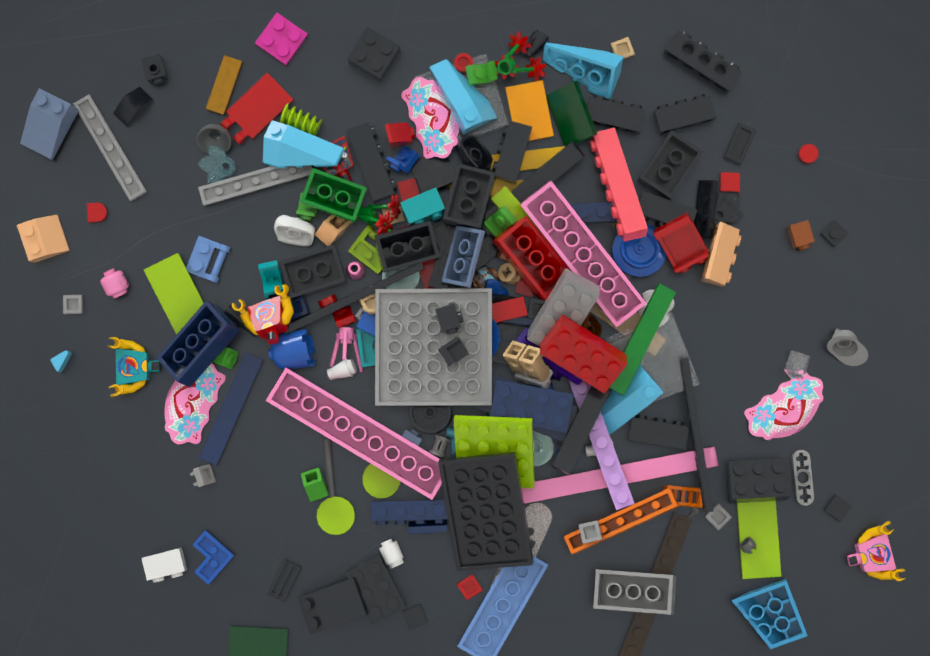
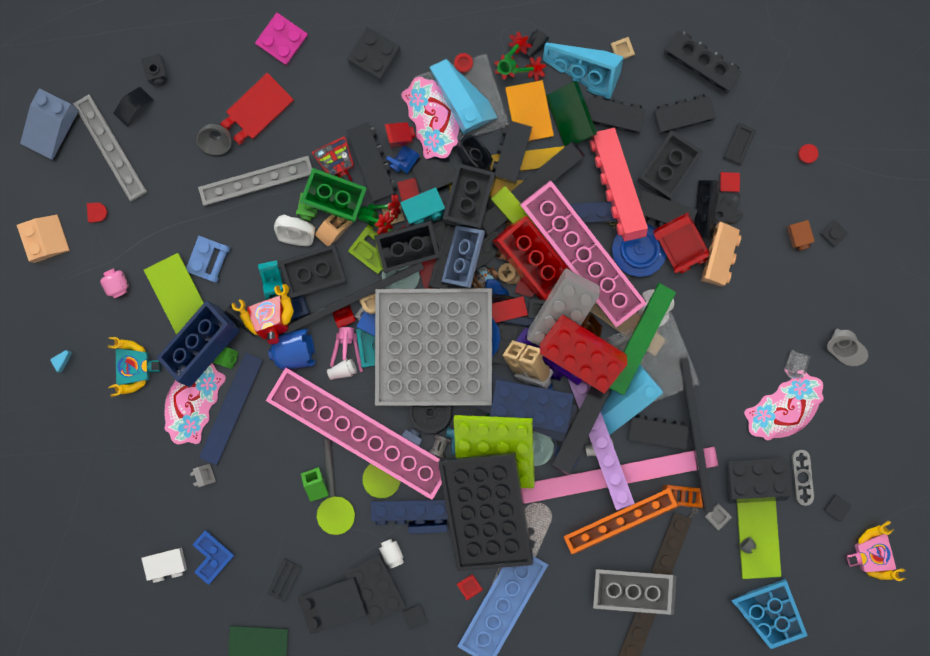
(73, 304): light grey tile -> none
(214, 164): clear light blue plate -> none
(224, 85): pearl gold tile -> none
(292, 147): medium azure wedge -> none
(300, 122): lime piece -> none
(327, 301): red tile -> none
(359, 273): bright pink cone -> none
(449, 319): black brick -> none
(453, 351): black panel -> none
(481, 73): bright green bracket -> none
(499, 221): bright green bracket -> none
(590, 532): light grey plate -> none

